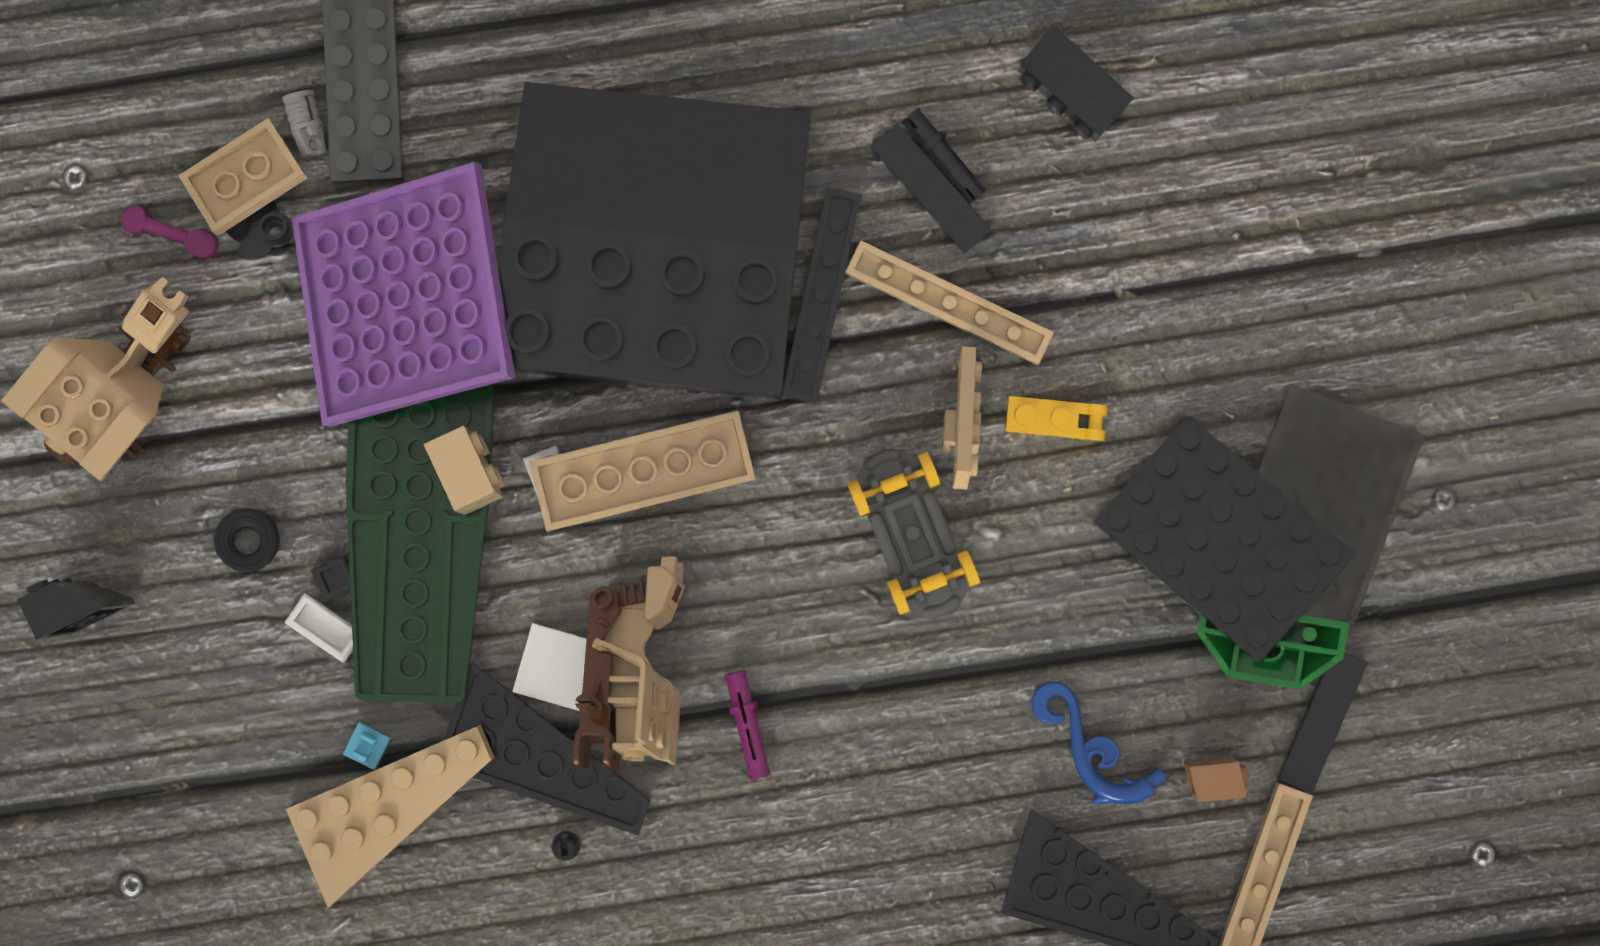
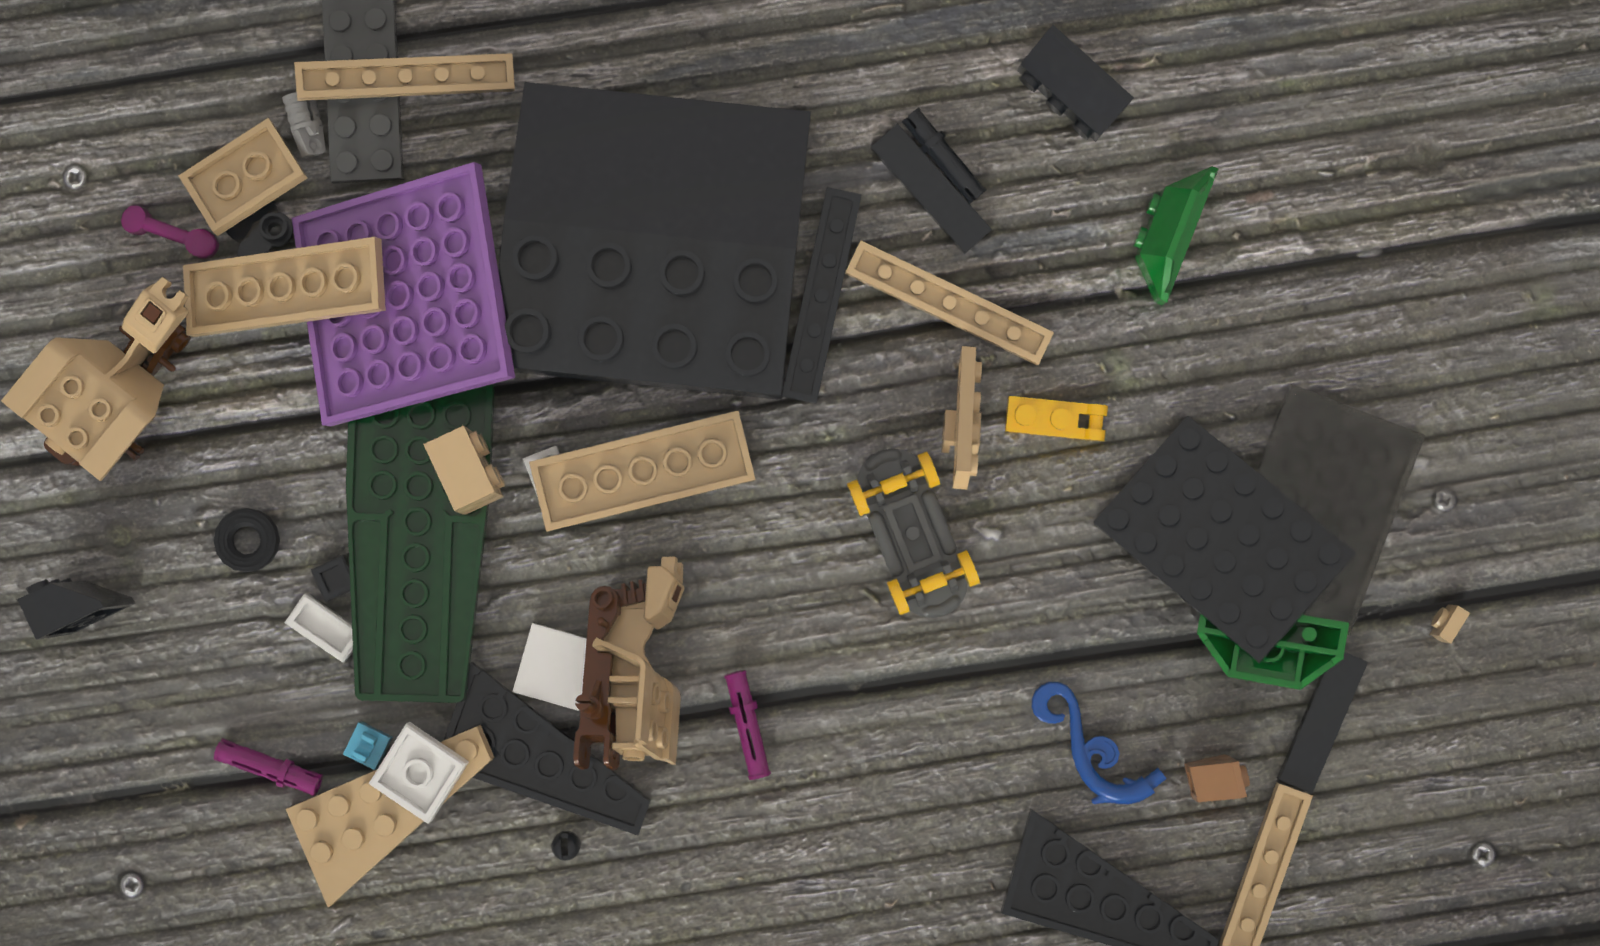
(274, 769): none -> magenta pin
(284, 287): none -> tan plate
(404, 76): none -> tan plate
(418, 772): none -> white tile
(1170, 231): none -> green wedge
(1448, 623): none -> tan plate

